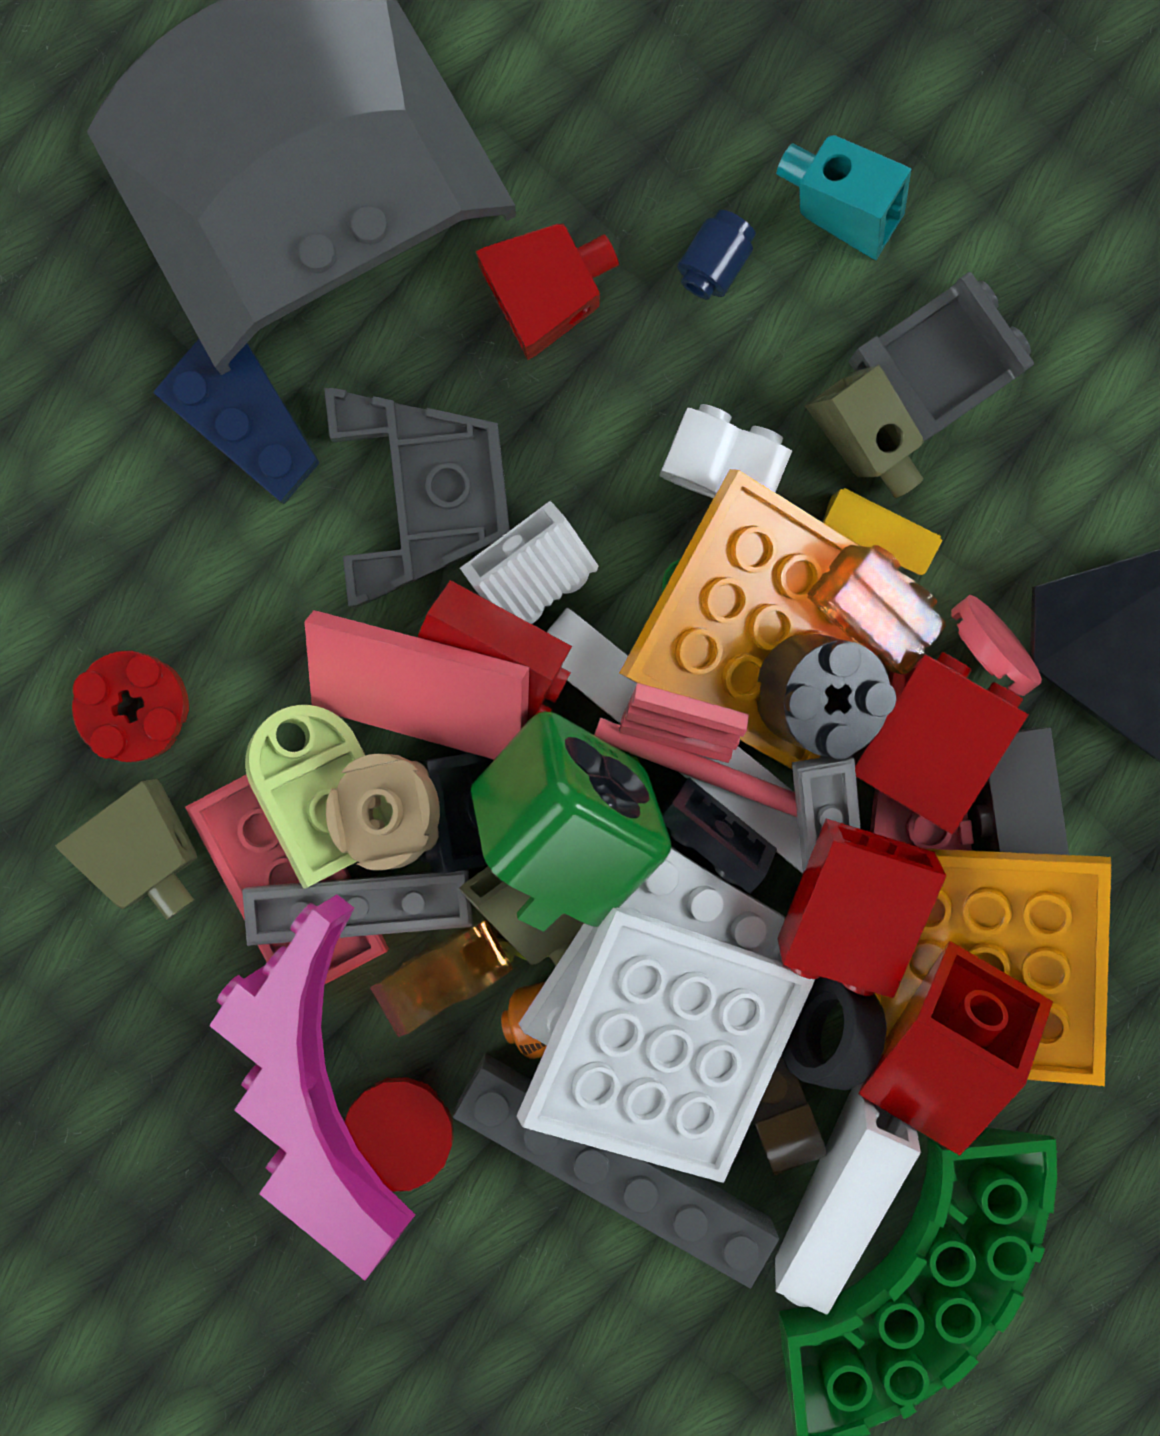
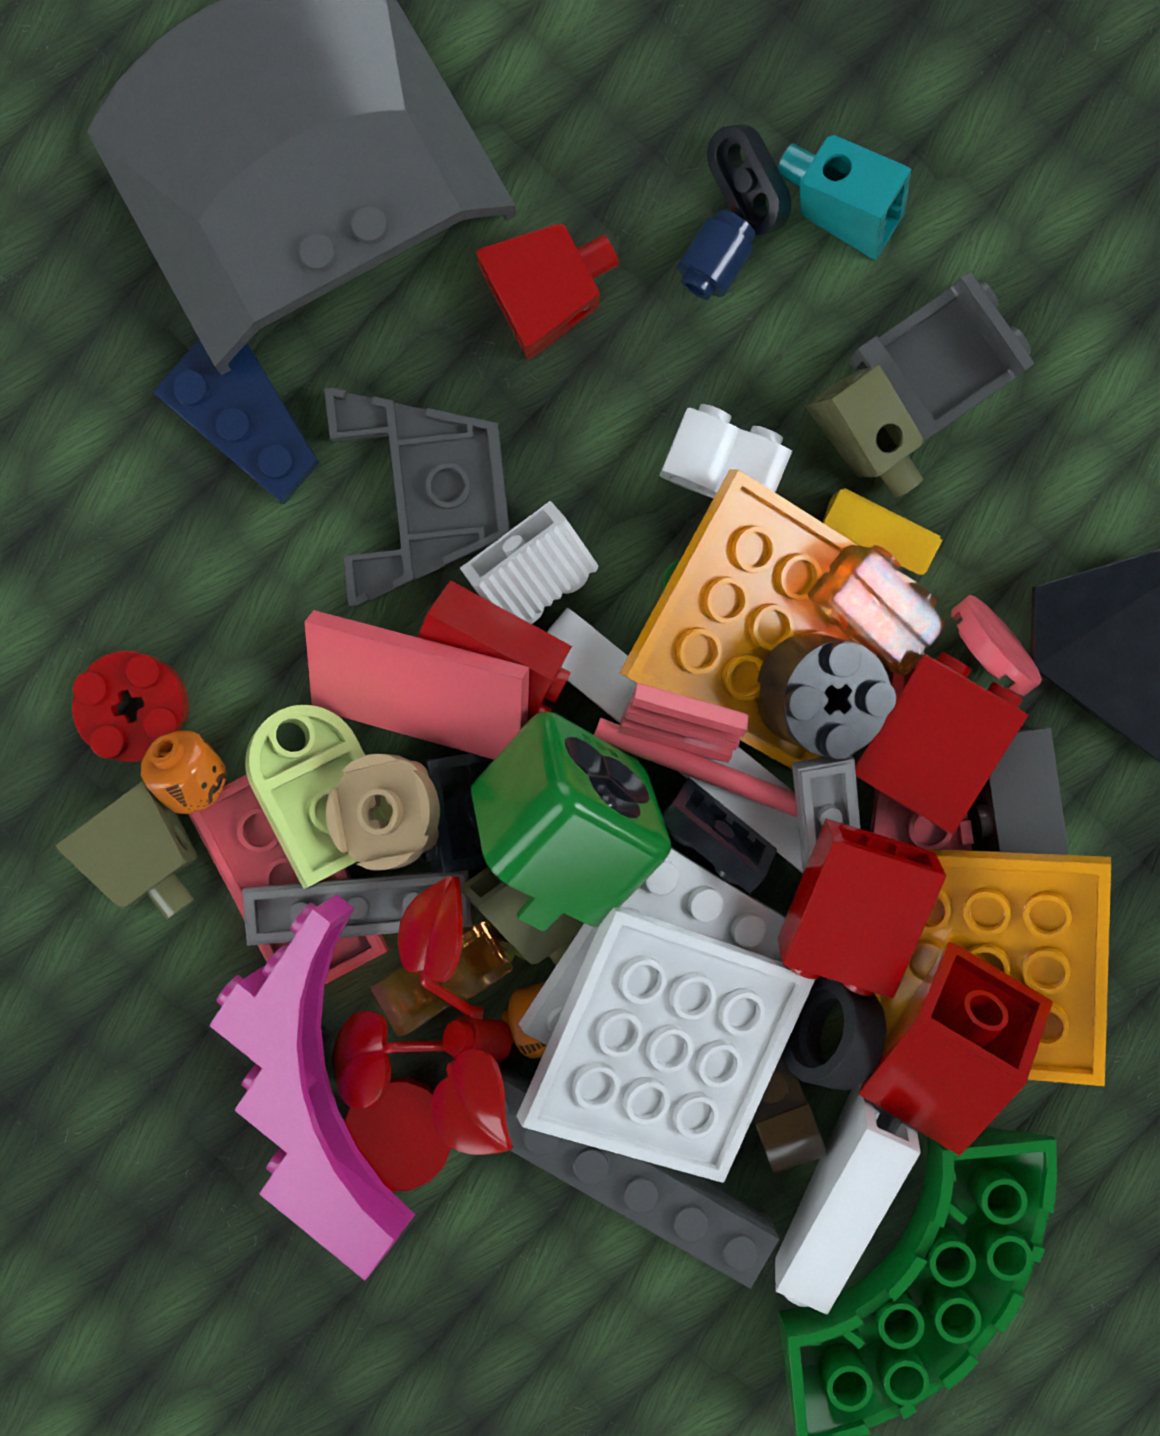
(183, 772): none -> orange head
(469, 1102): none -> red plant
(751, 181): none -> black plate

